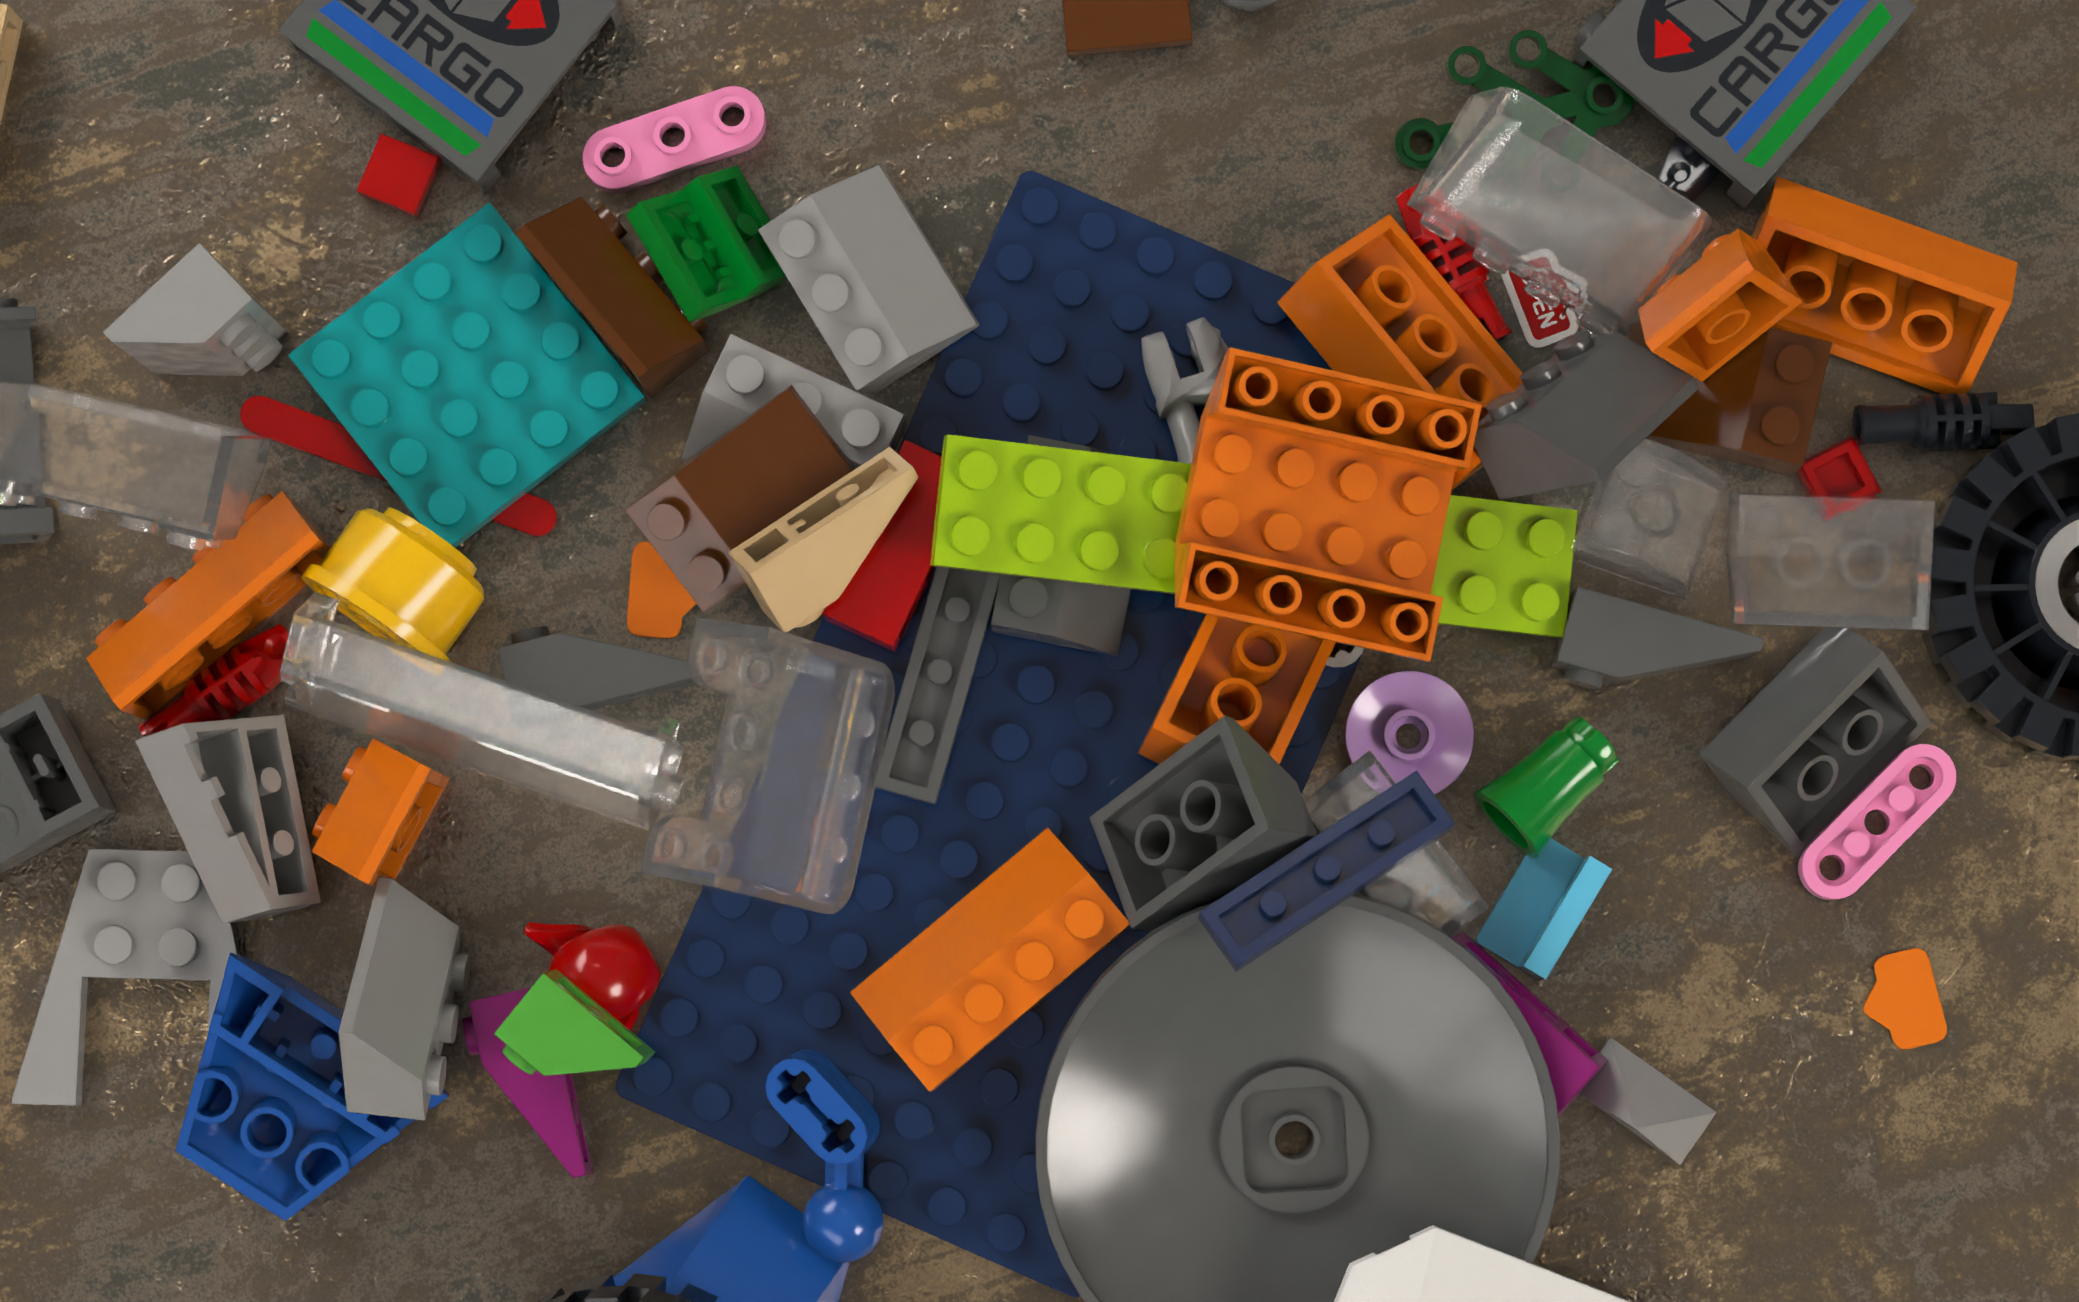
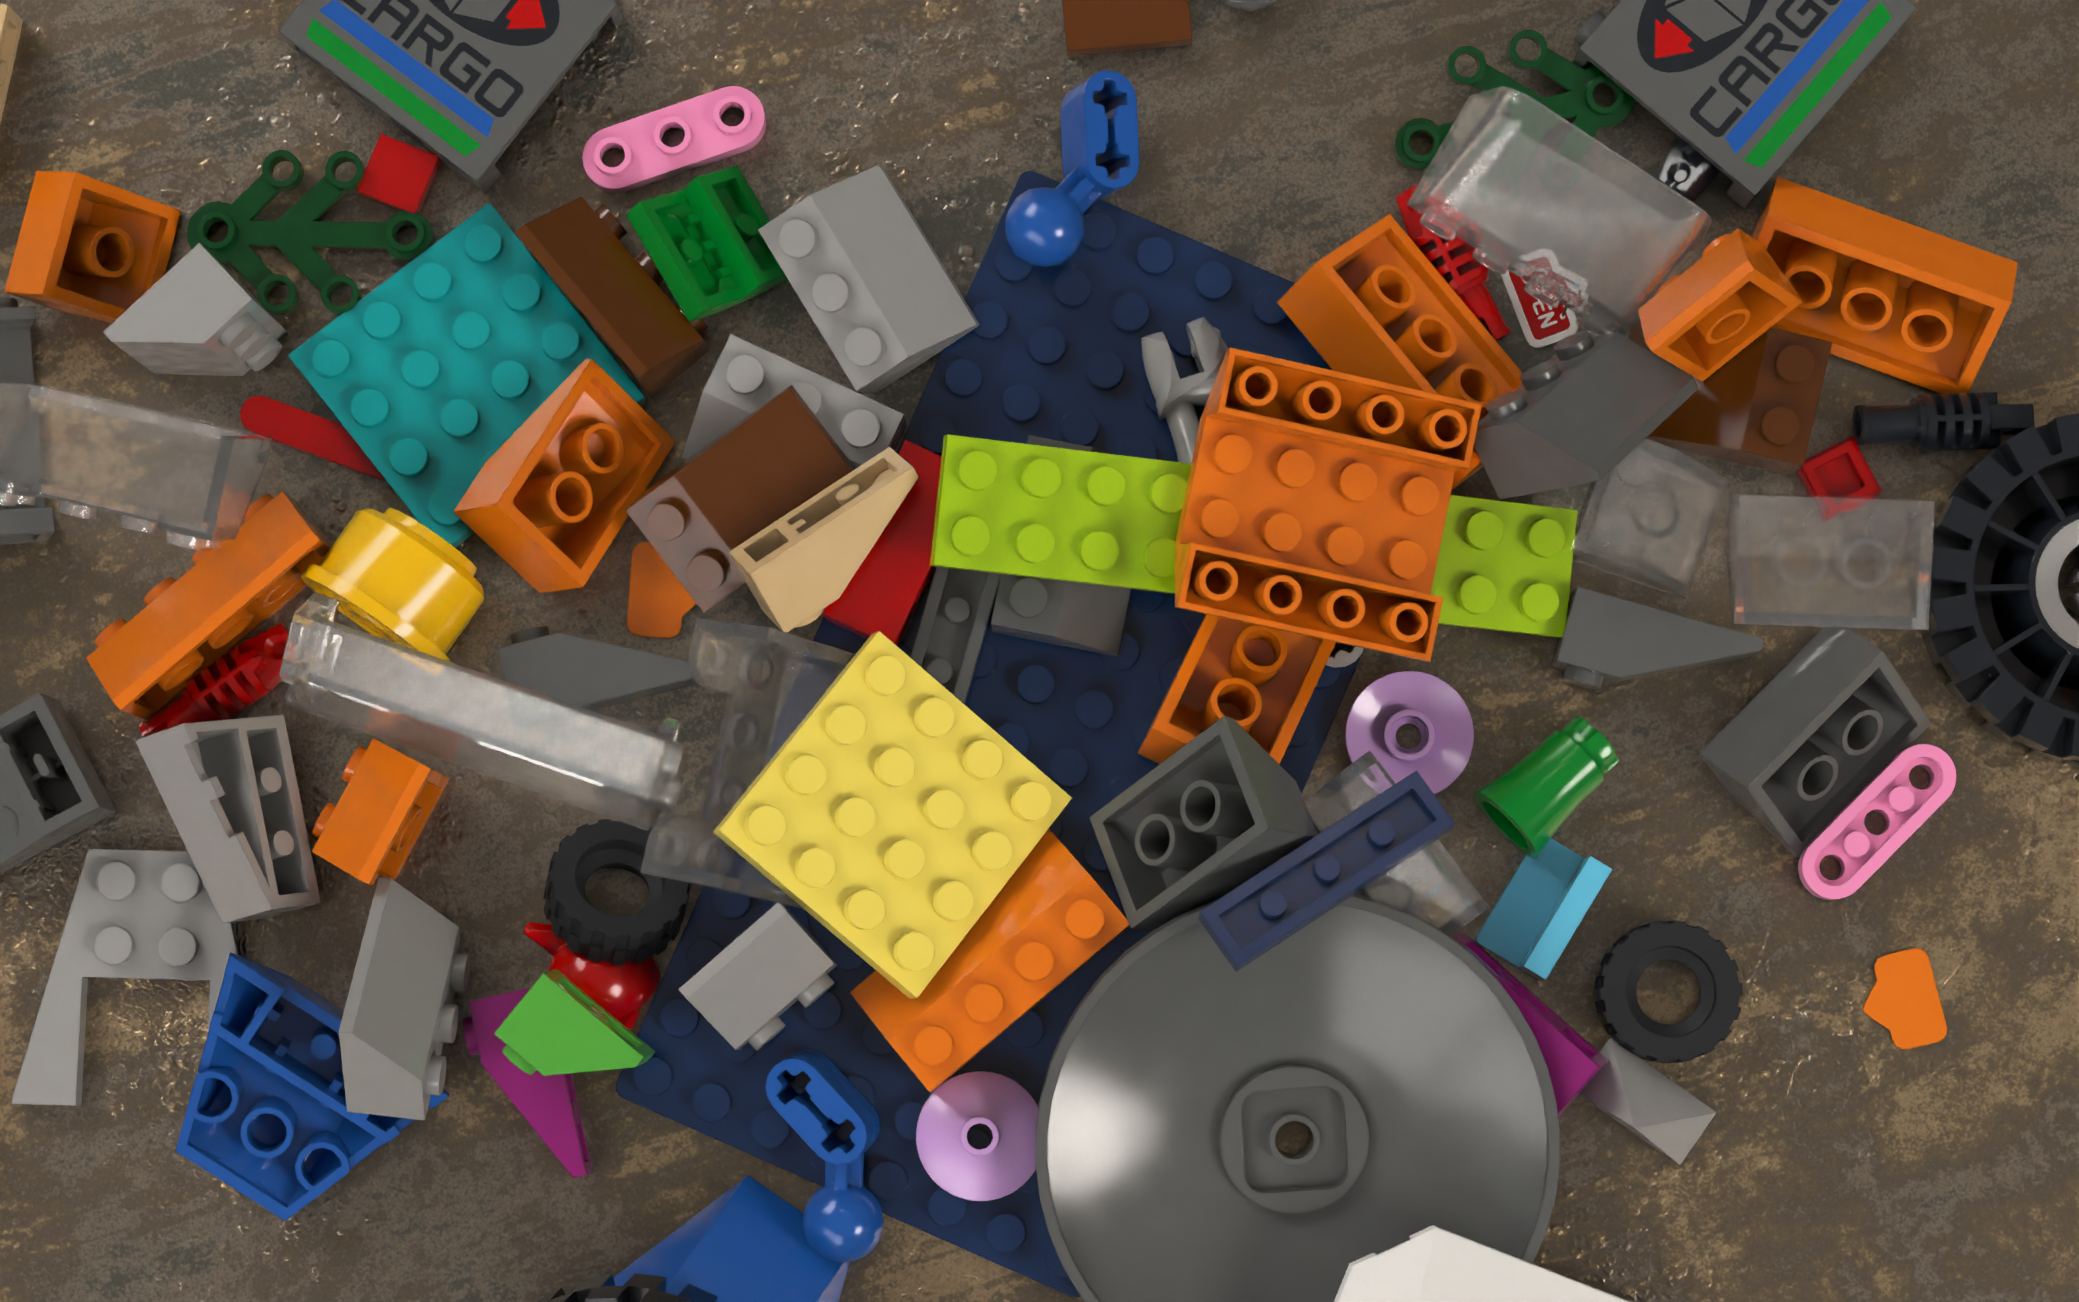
(89, 246): none -> orange slope
(299, 232): none -> dark green plant
(565, 480): none -> orange slope
(602, 934): none -> black tyre
(760, 979): none -> light grey slope
(893, 815): none -> light yellow plate
(944, 1129): none -> lavender dish
(1097, 160): none -> blue beam
(1716, 981): none -> black tyre

